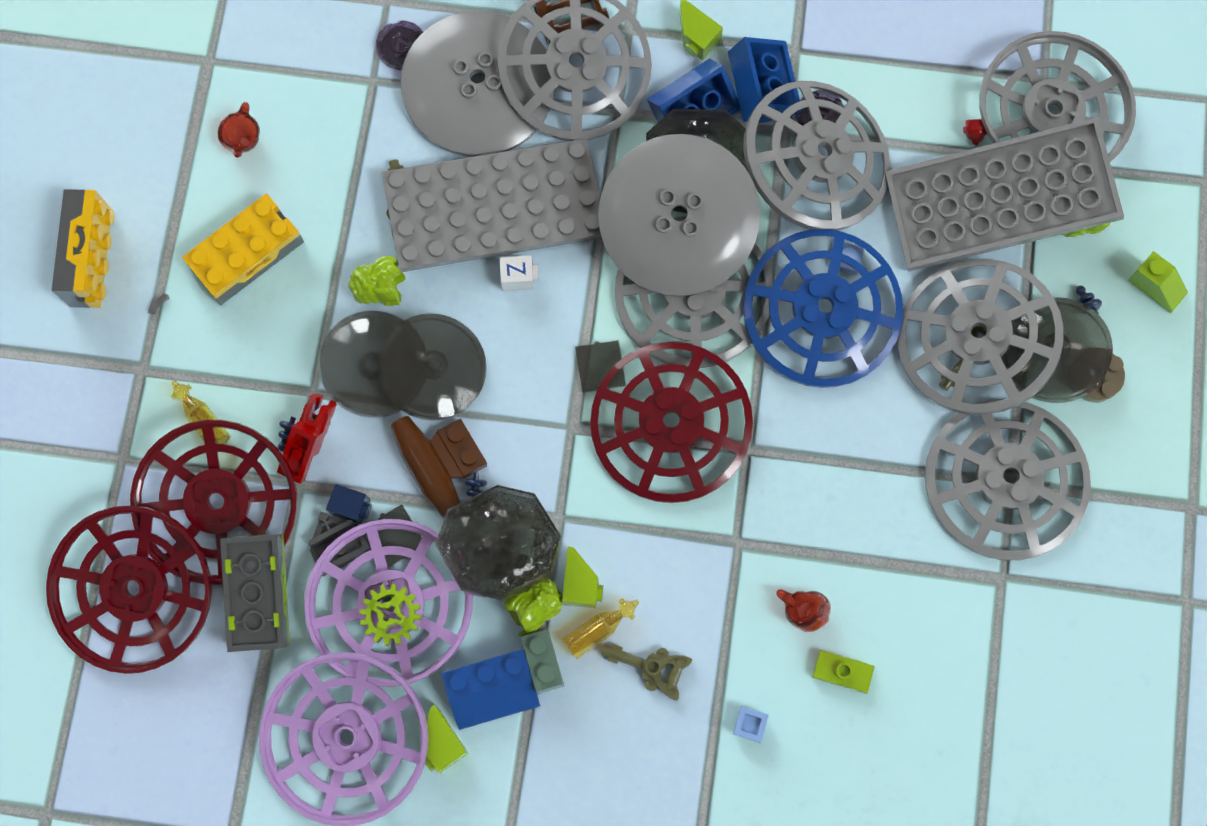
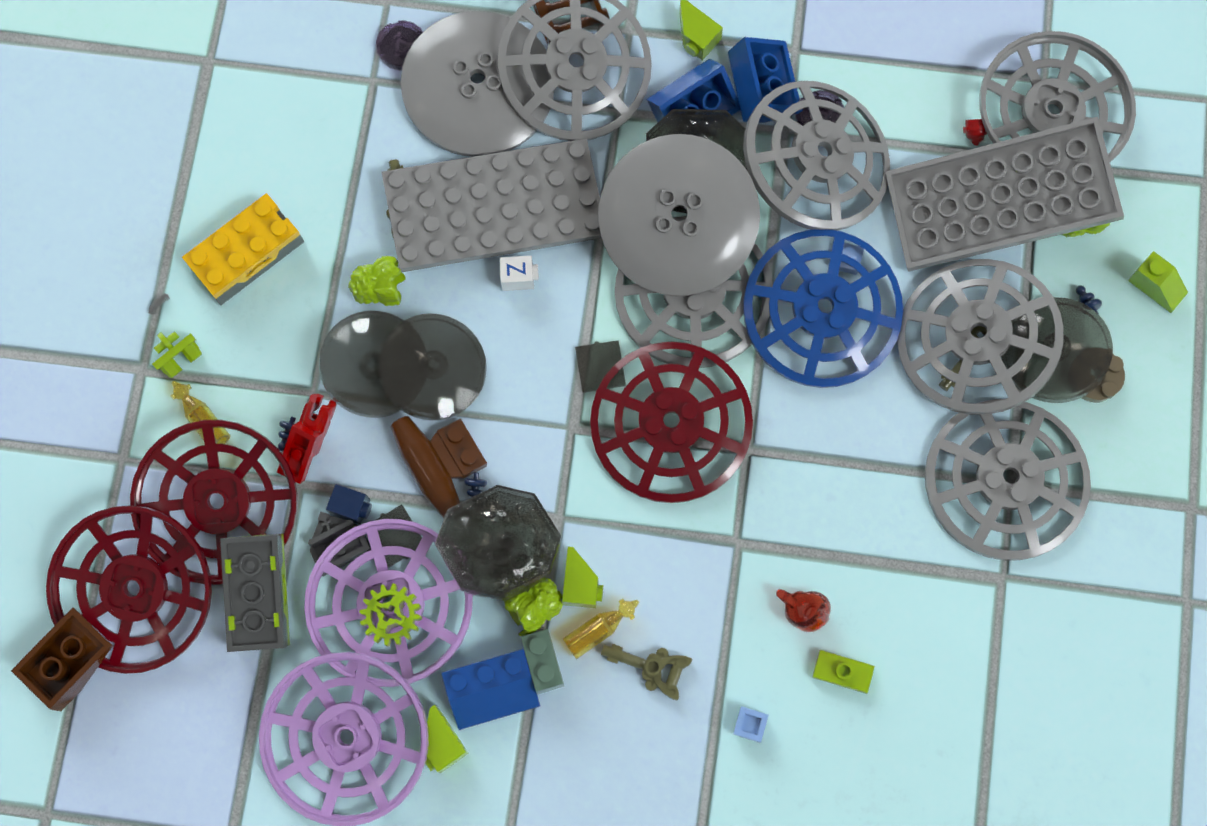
(63, 661): none -> reddish brown slope
(82, 249): yellow piece -> none
(166, 361): none -> lime hips
(239, 131): clear red hair -> none

